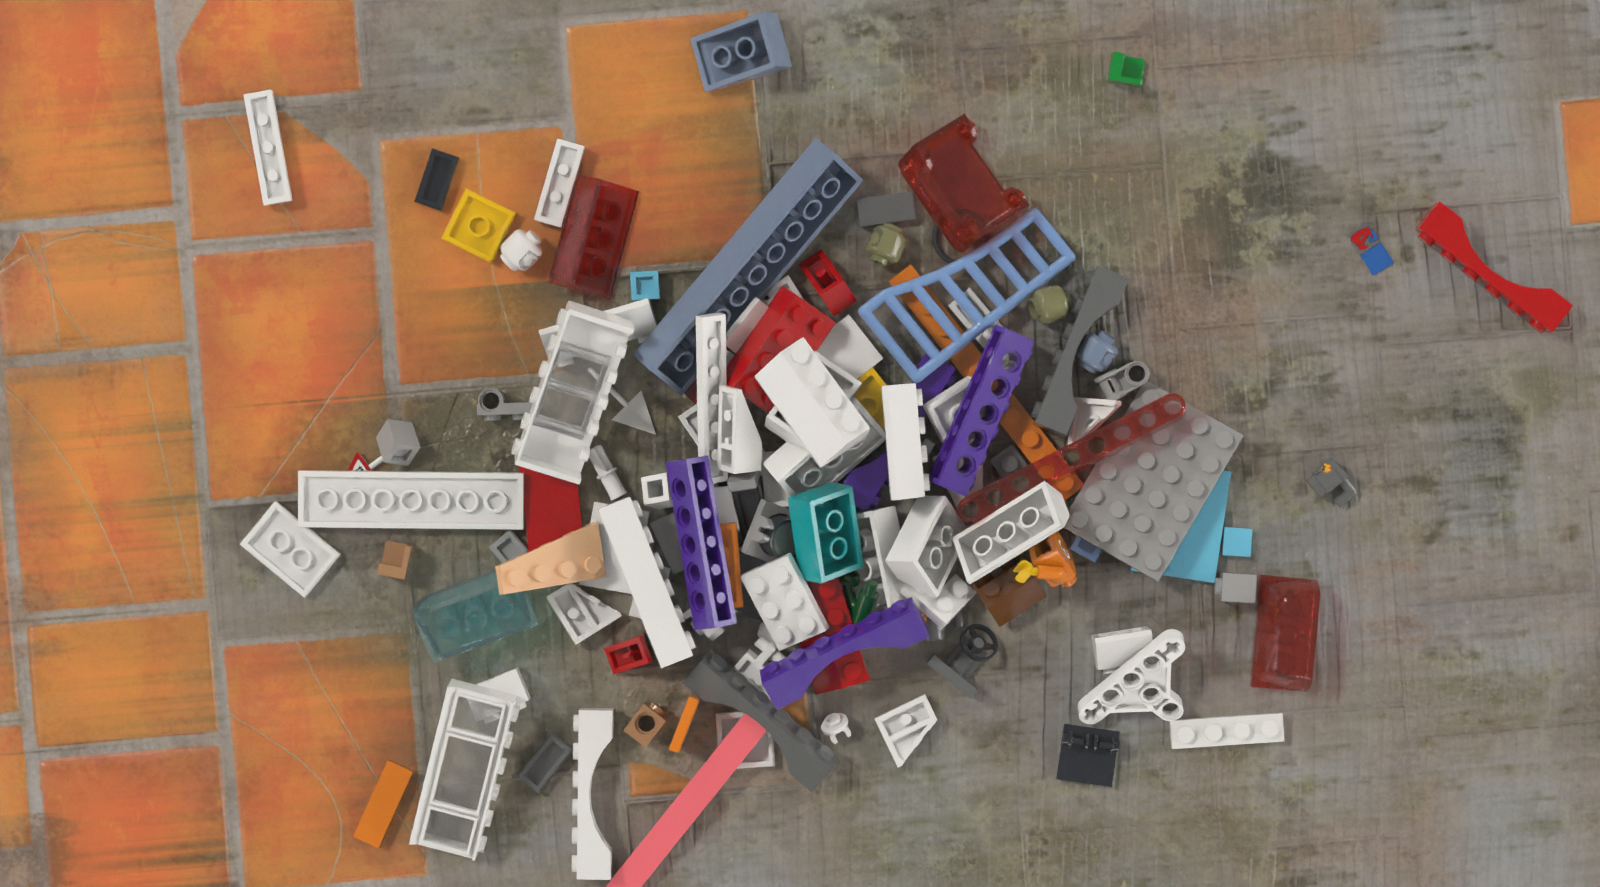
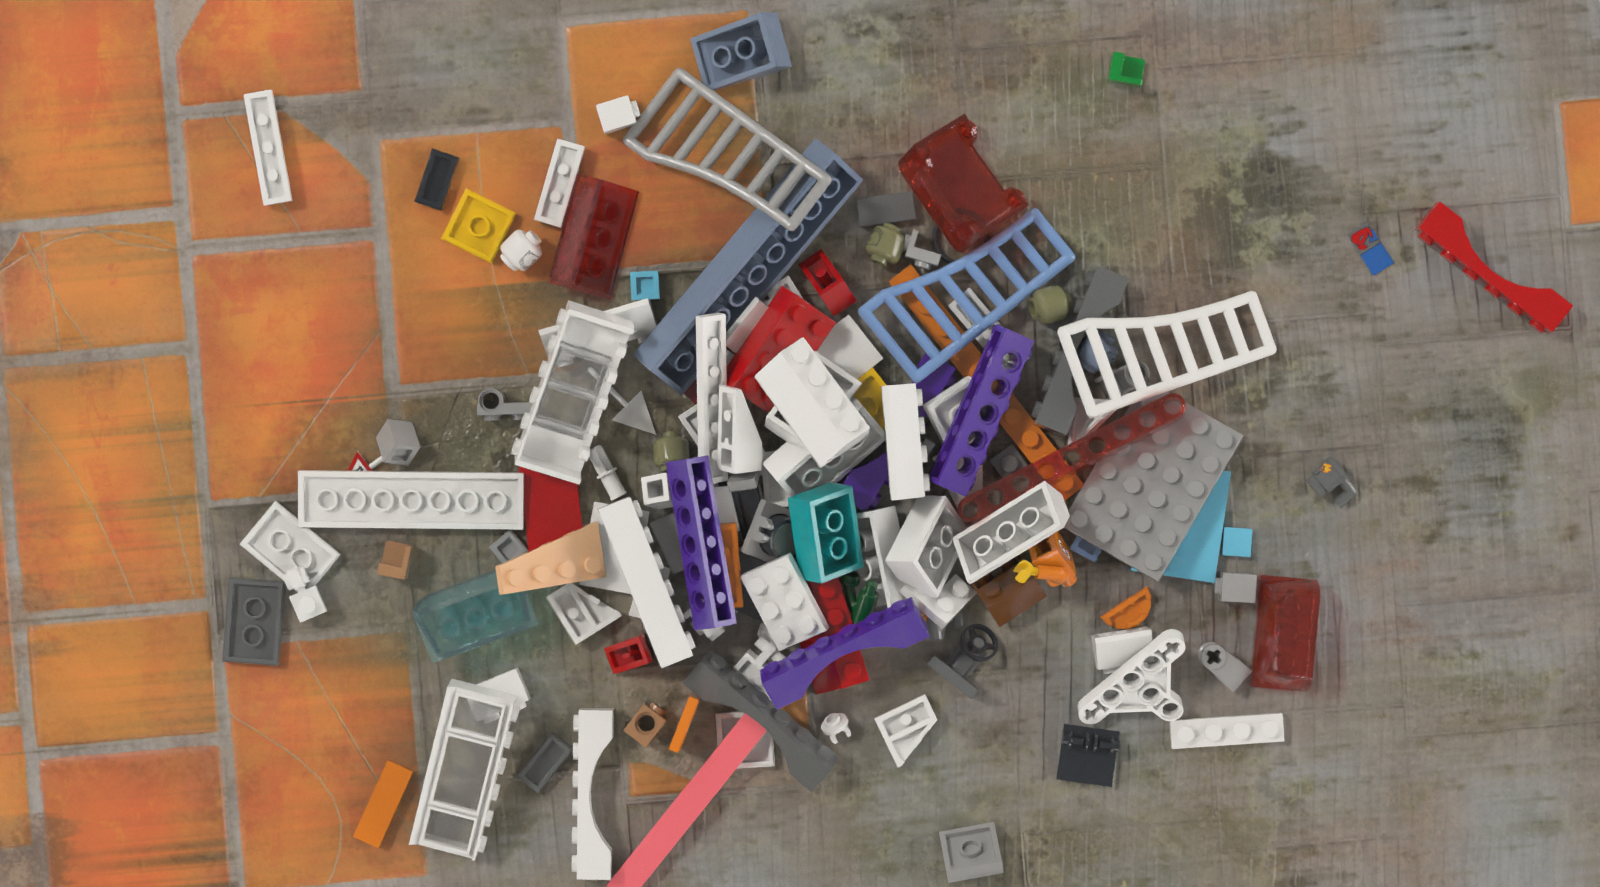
(254, 621): none -> dark grey tile
(308, 601): none -> white plate
(618, 114): none -> white brick
(668, 449): none -> olive head
(704, 169): none -> light grey bar
(922, 258): none -> light grey bracket
(971, 852): none -> light grey bracket
(1130, 611): none -> orange tile
(1175, 320): none -> white bar
(1226, 667): none -> light grey piece

